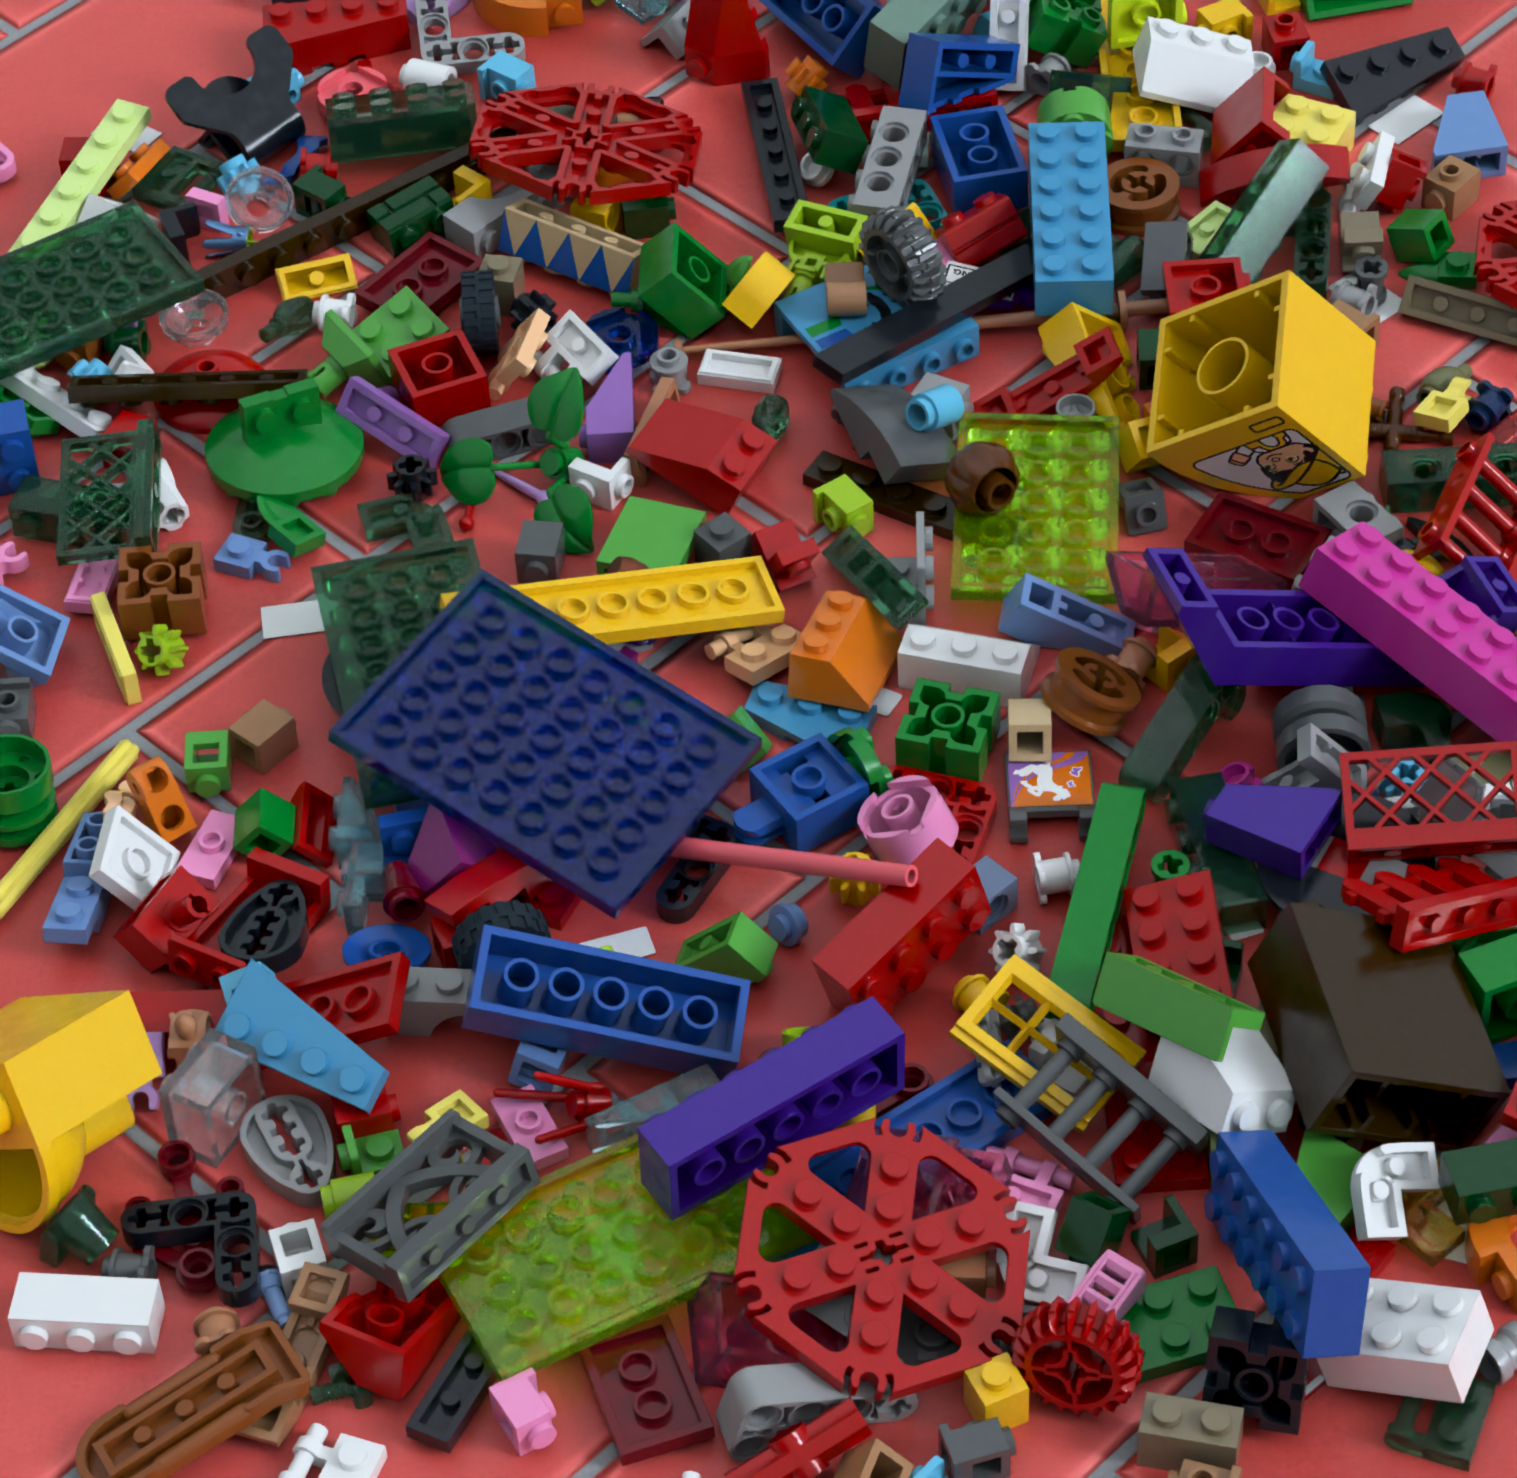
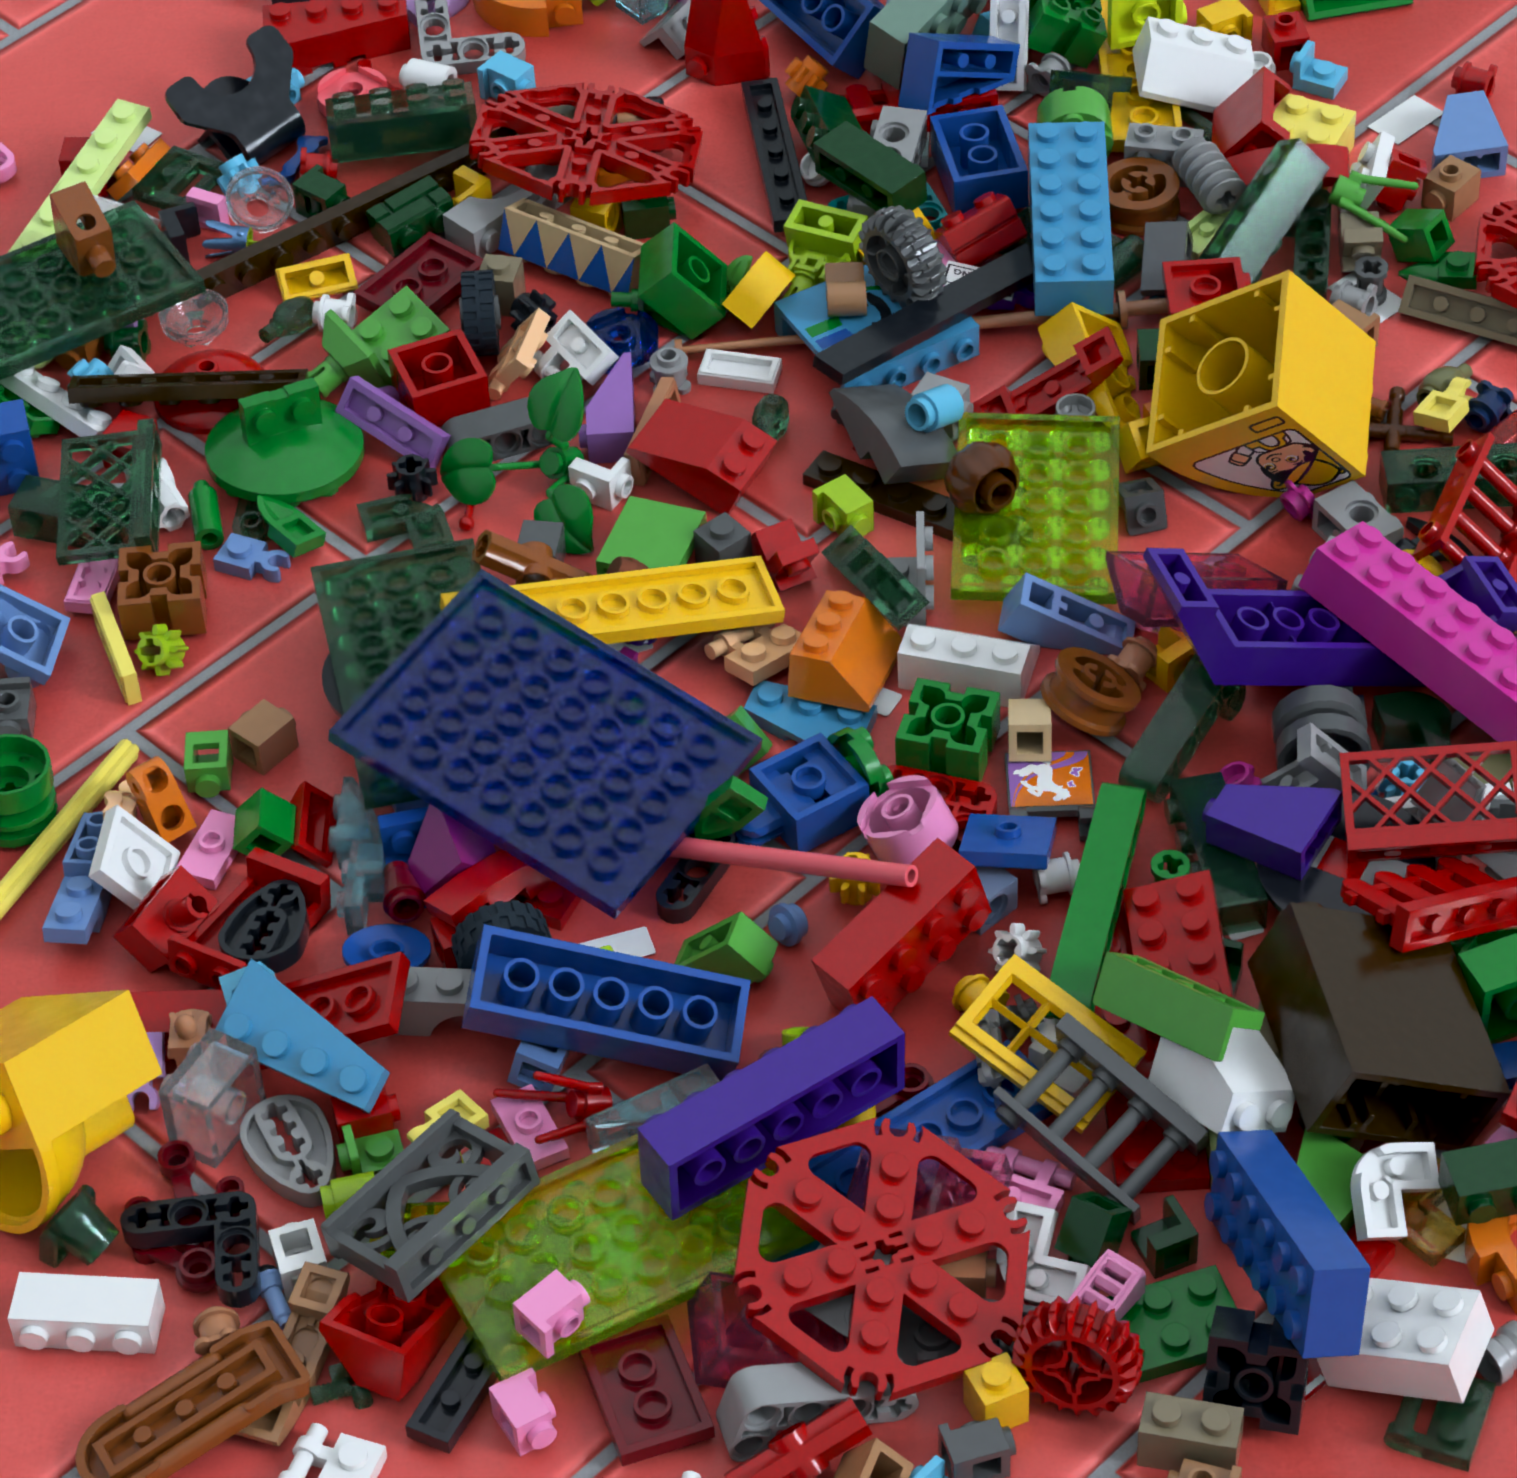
(89, 248): none -> dark orange torso
(131, 1264): dark grey brick -> none
(205, 515): none -> green cylinder
(291, 619): white sticker -> none
(522, 562): none -> dark orange piece
(533, 492): lavender piece -> none
(550, 1311): none -> bright pink brick
(729, 809): none -> green plate
(869, 169): none -> dark green brick
(1008, 841): none -> blue plate
(1208, 175): none -> light grey piece
(1257, 533): dark red plate -> none
(1298, 501): none -> dark pink plate
(1349, 196): none -> bright green plant
(1382, 74): black wing -> none

